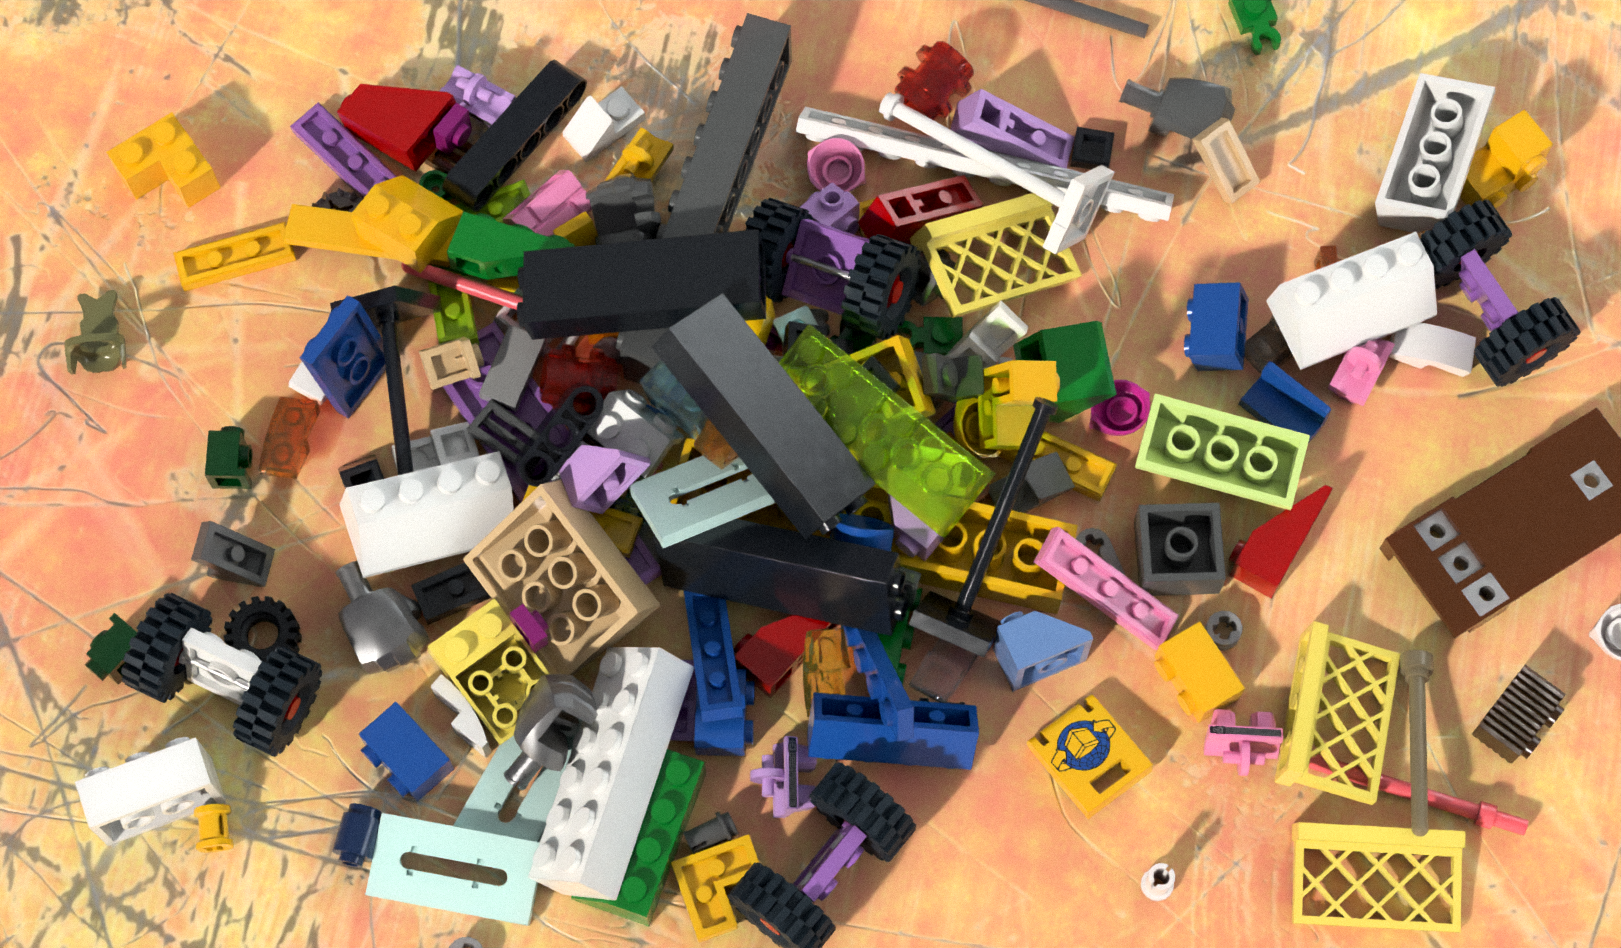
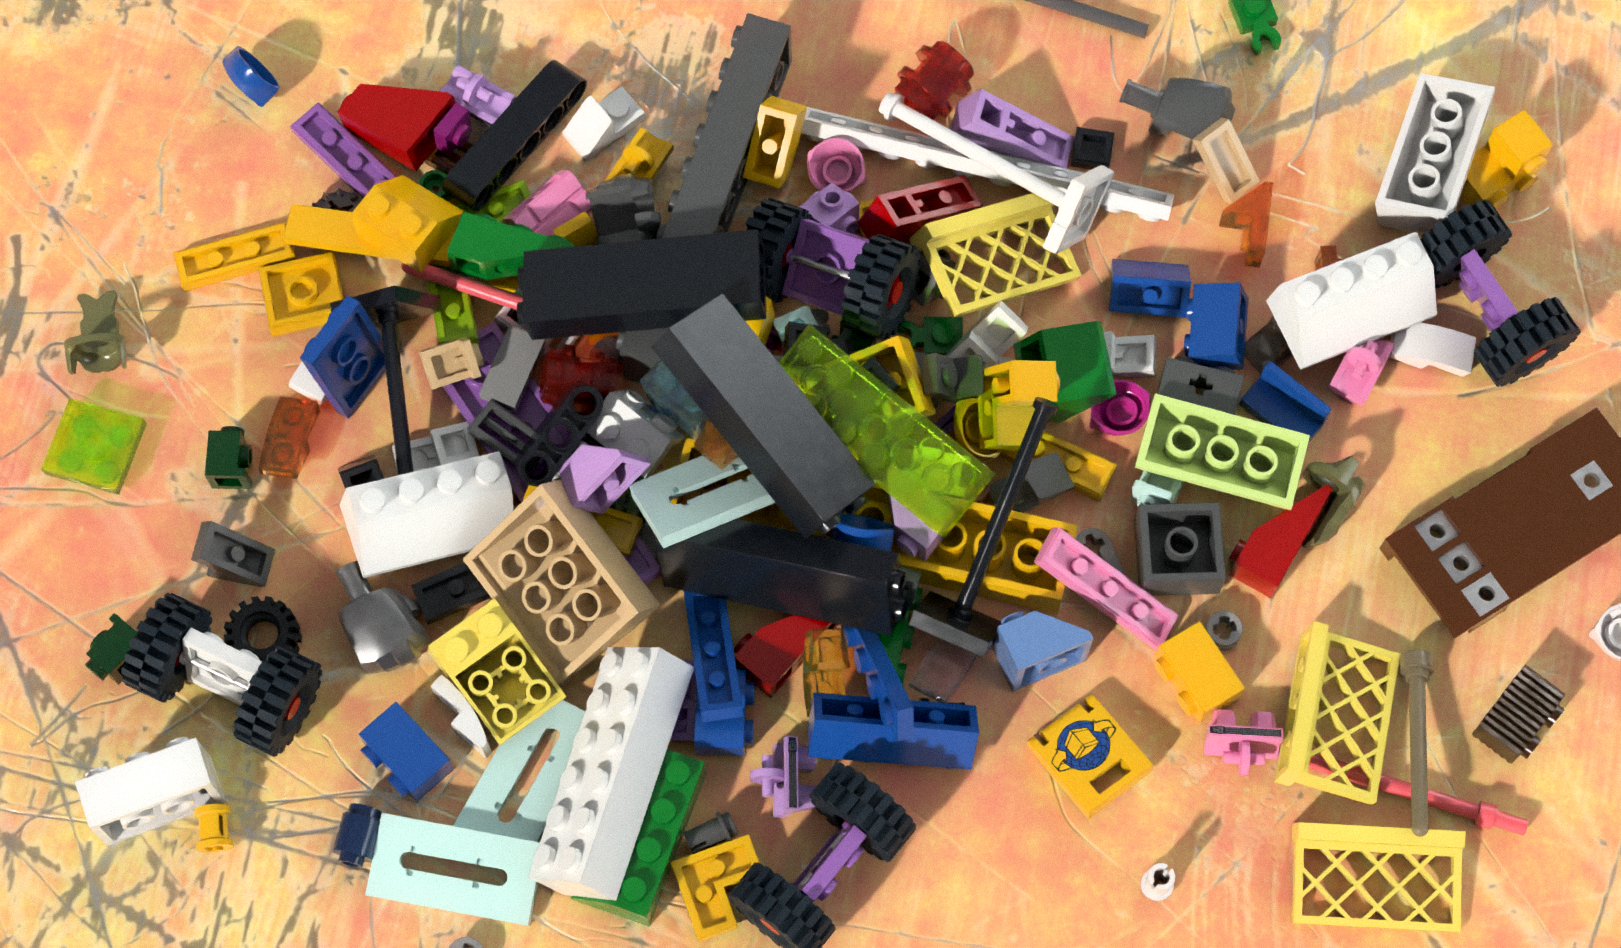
(94, 446): none -> clear neon green plate
(161, 155): yellow brick -> none
(250, 76): none -> blue hat
(300, 292): none -> yellow tile
(531, 627): magenta plate -> none
(544, 726): flat silver piece -> none
(774, 141): none -> yellow brick
(1132, 355): none -> white slope
(1149, 288): none -> blue panel
(1155, 489): none -> light aqua bracket
(1218, 384): none -> dark grey brick
(1252, 217): none -> clear orange slope
(1342, 497): none -> olive hair

